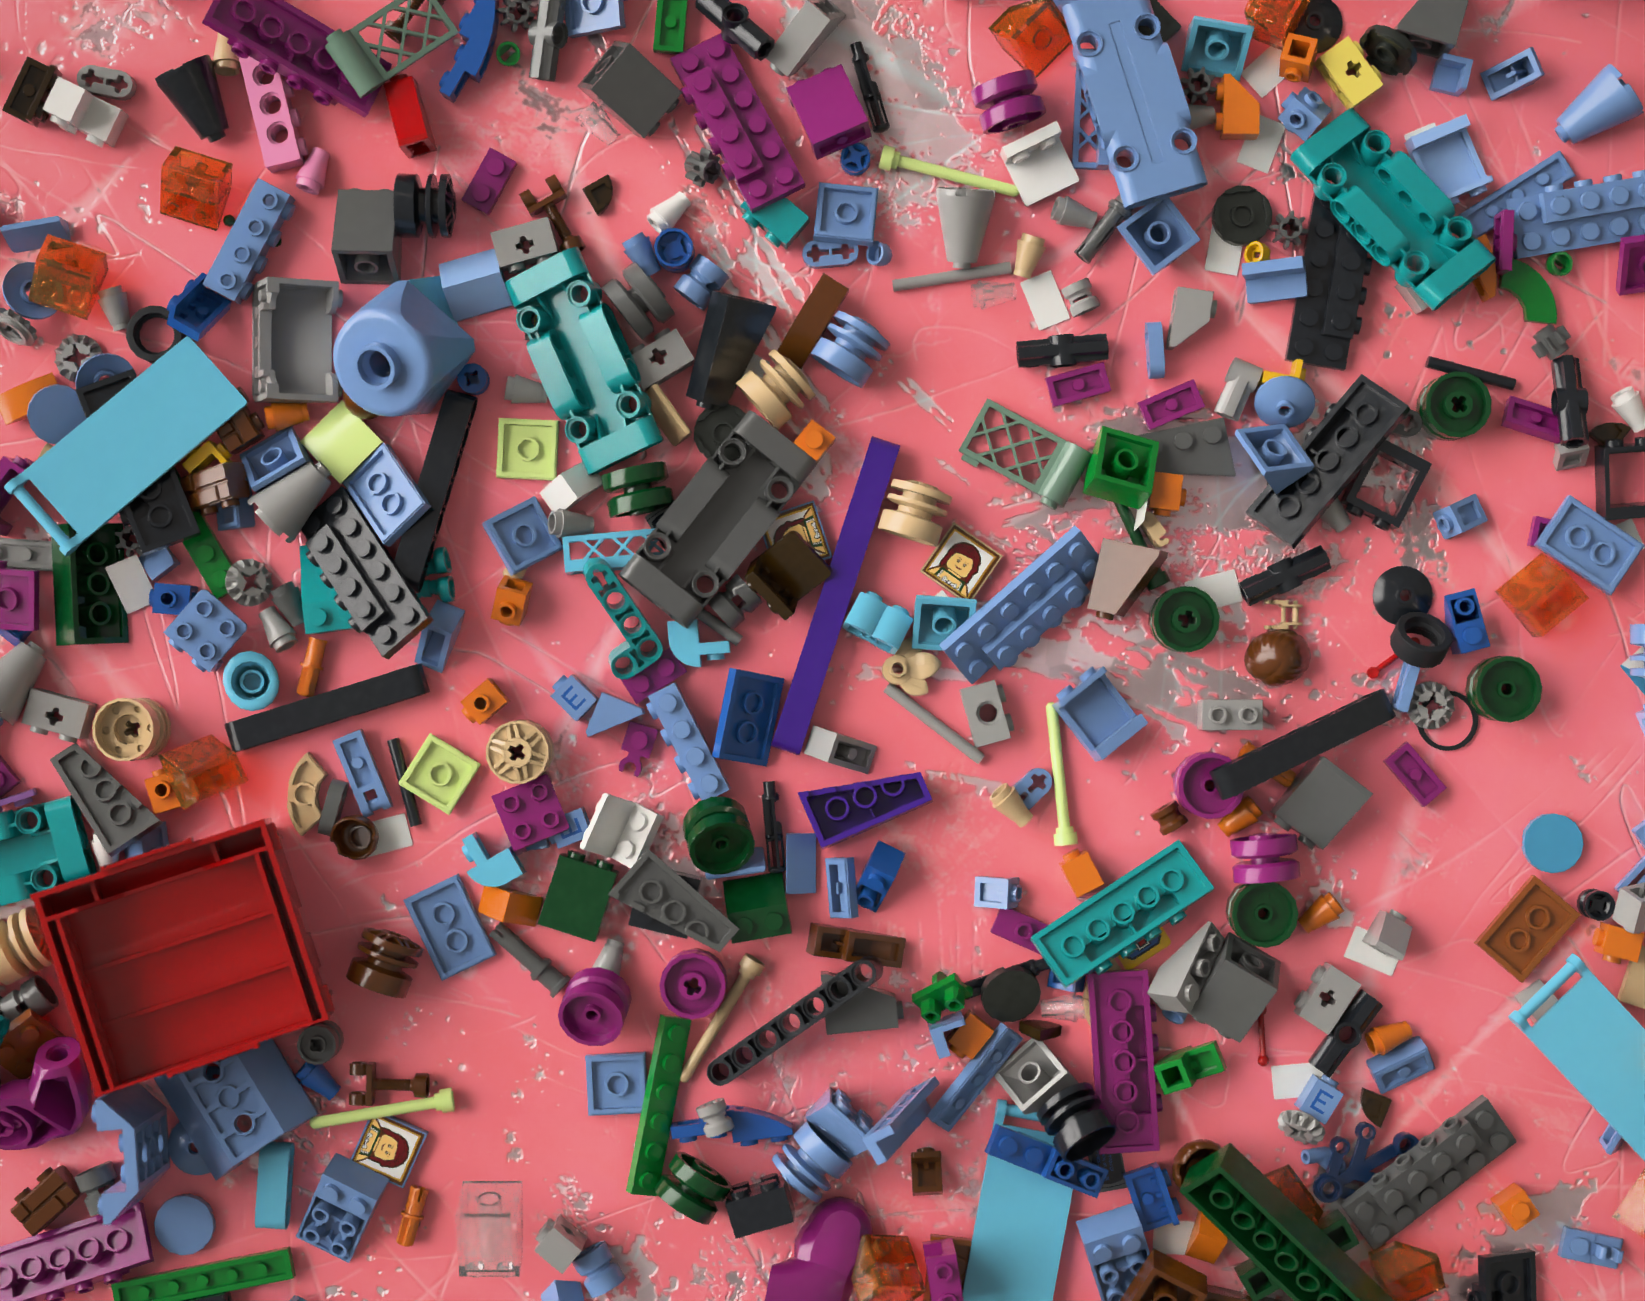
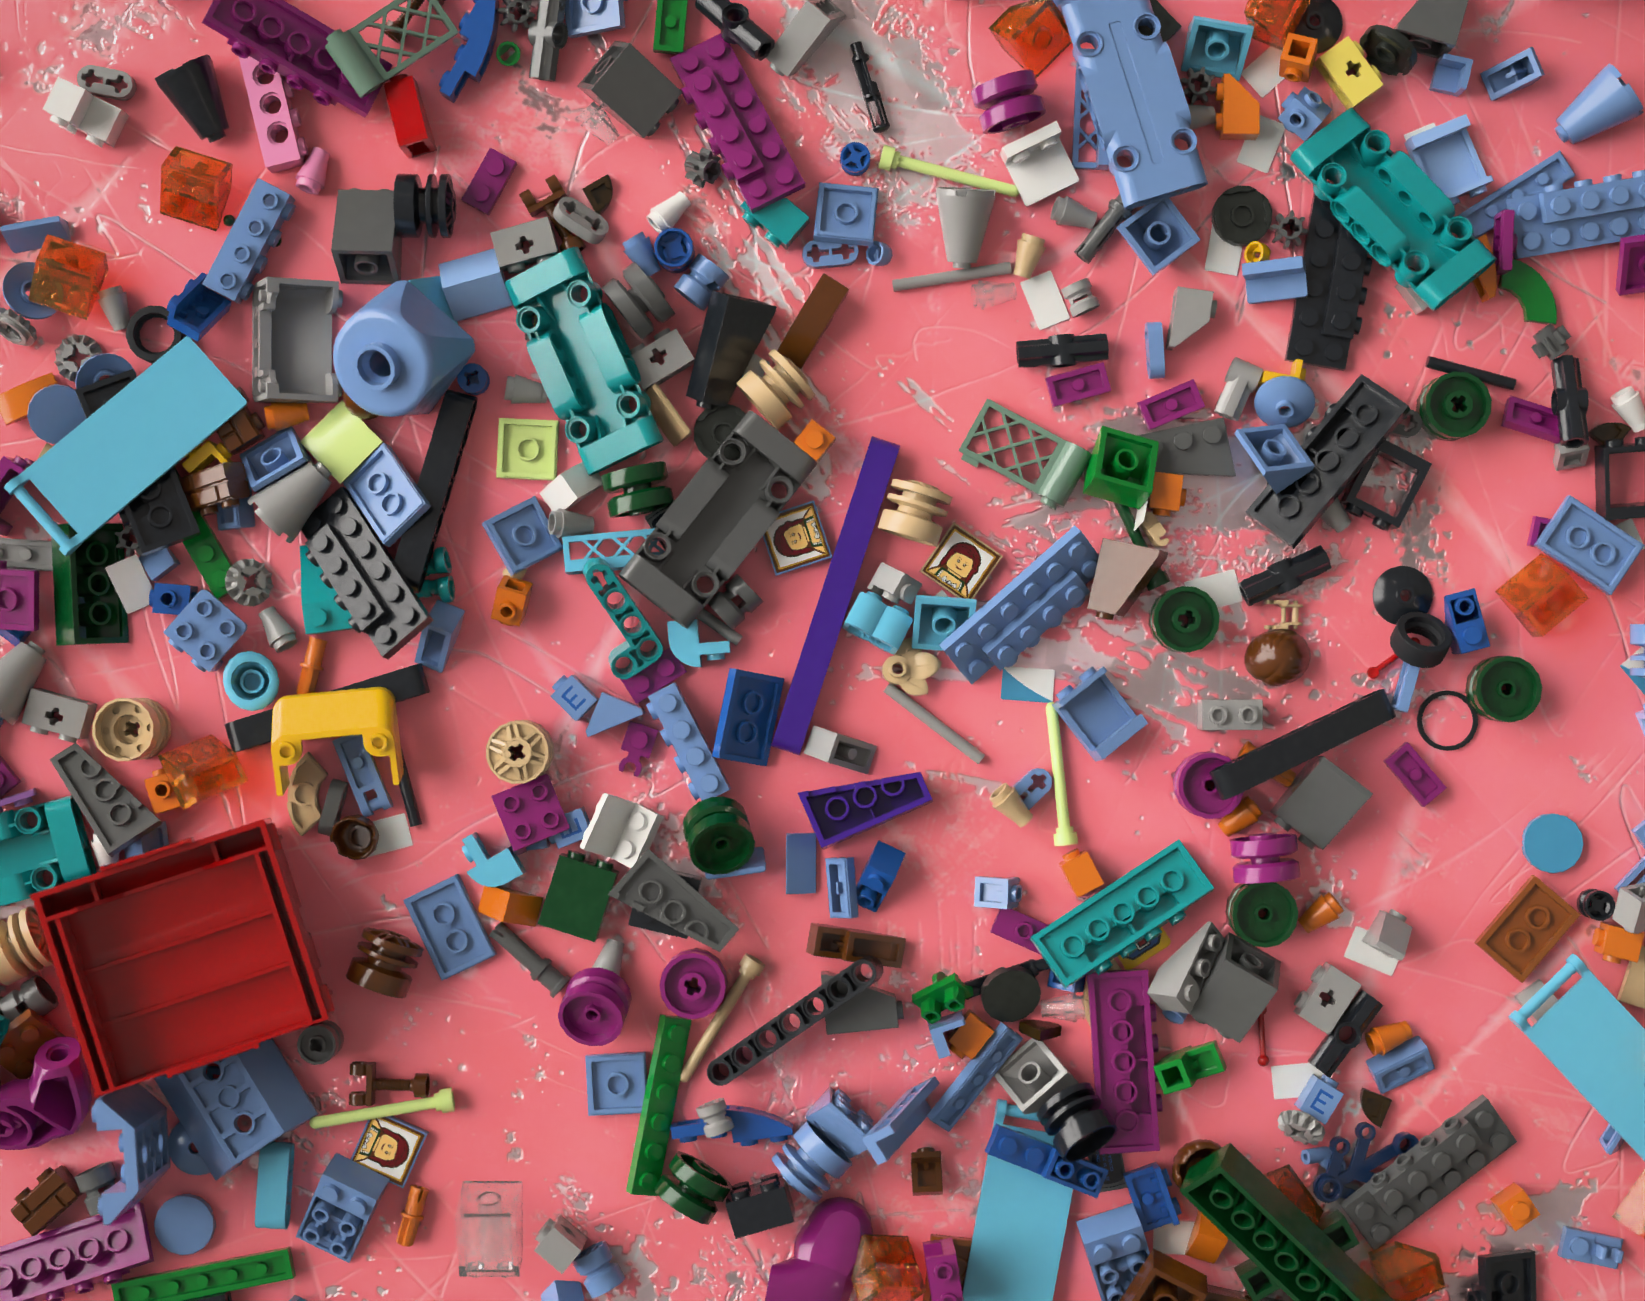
(31, 92): dark brown bracket -> none
(224, 60): tan cone -> none
(289, 602): dark grey cone -> none
(318, 1079): blue cone -> none
(335, 715): none -> yellow windscreen
(439, 774): yellowish green tile -> none
(484, 702): orange brick -> none
(580, 220): none -> light grey beam
(757, 907): dark green slope -> none
(773, 828): black piece -> none
(786, 573): dark brown bracket -> none
(829, 111): magenta panel -> none
(850, 348): medium blue wheel -> none
(894, 584): none -> light grey brick
(986, 731): light grey brick -> none
(1027, 684): none -> sticker
(1169, 817): reddish brown wheel -> none
(1438, 717): light grey gear -> none
(1460, 516): medium blue bracket -> none
(1561, 259): green hinge -> none

